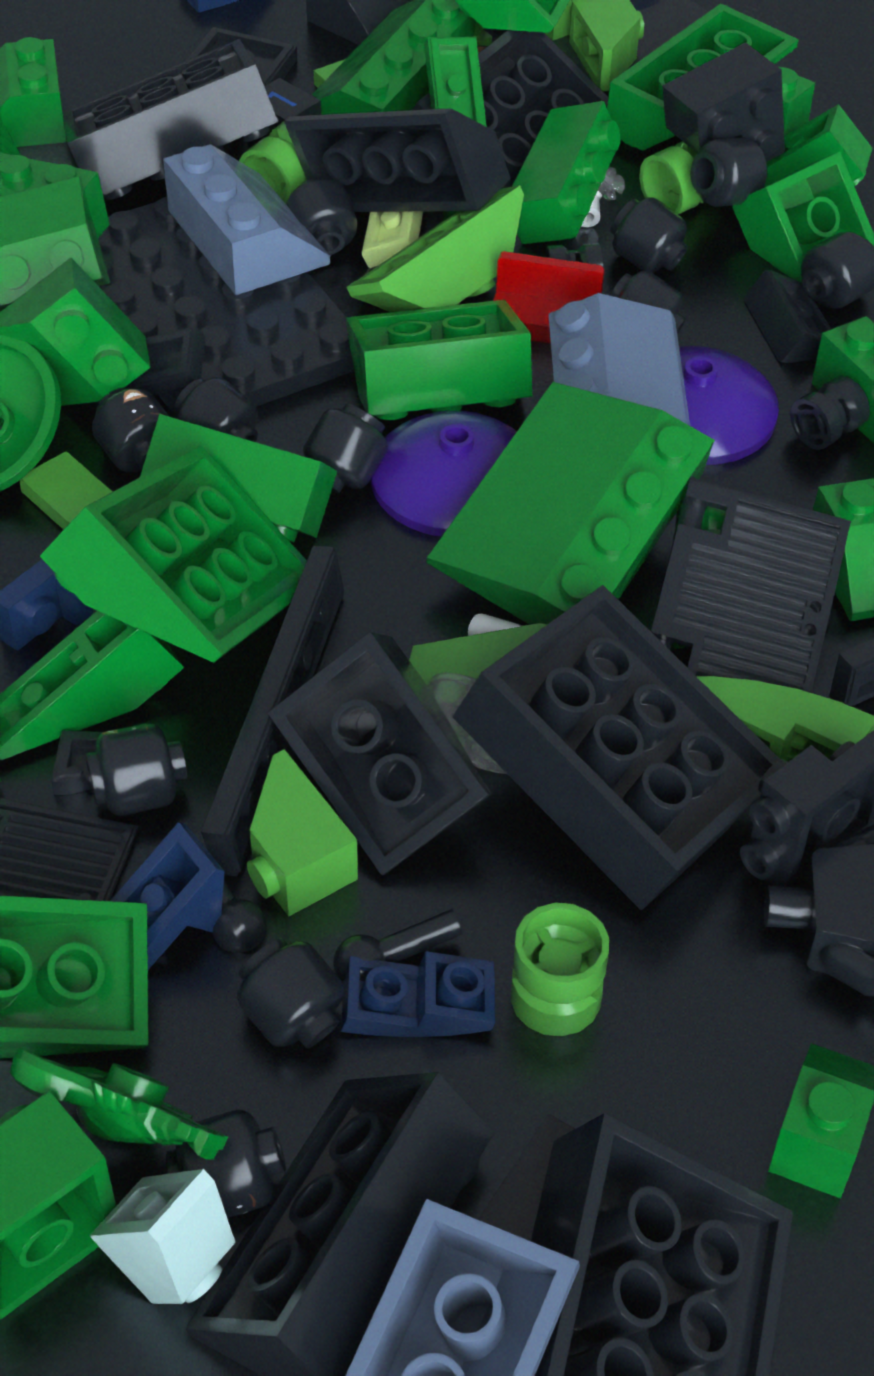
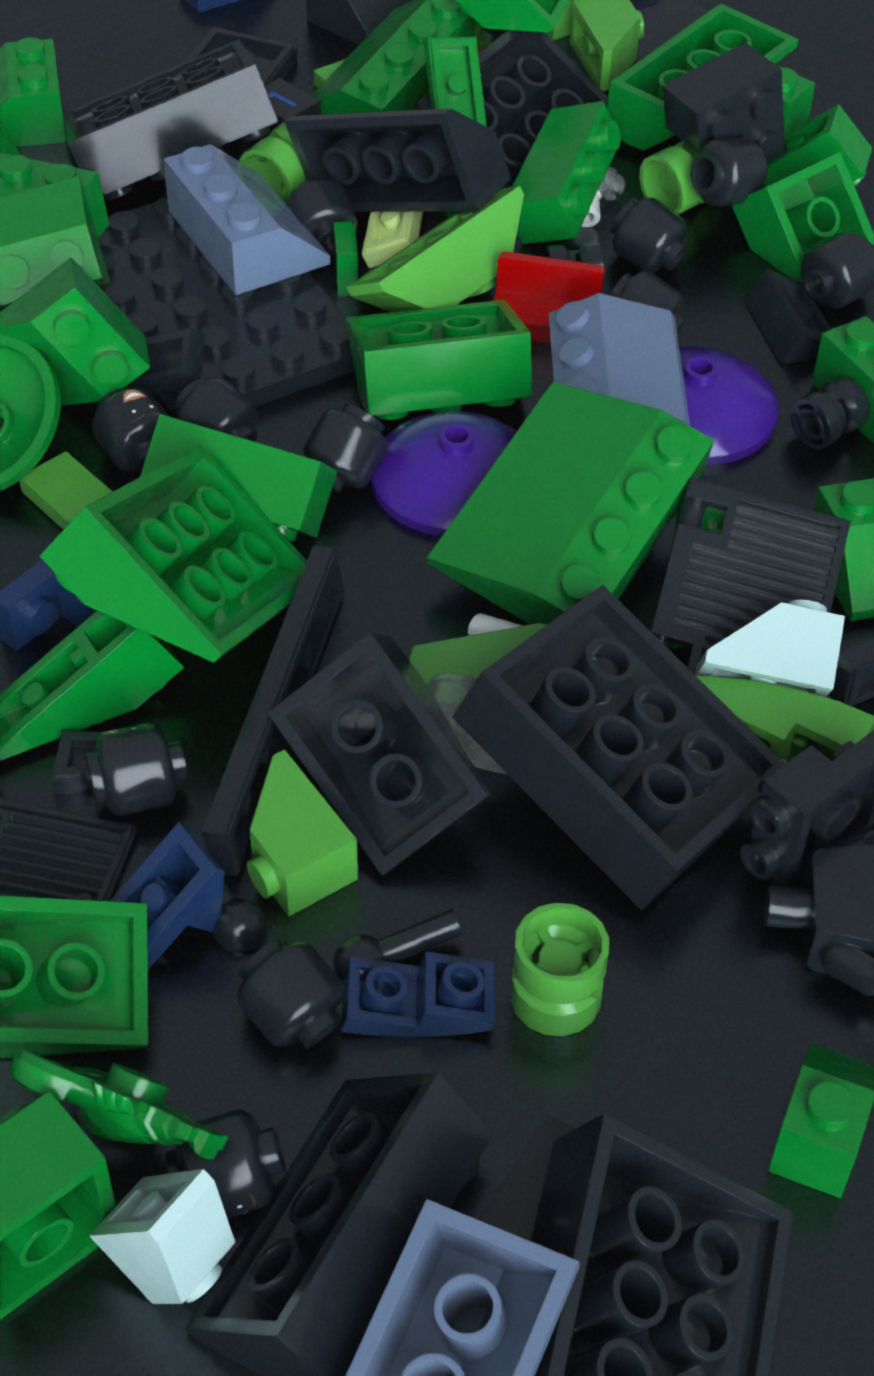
(345, 256): none -> green tile
(785, 647): none -> light aqua slope

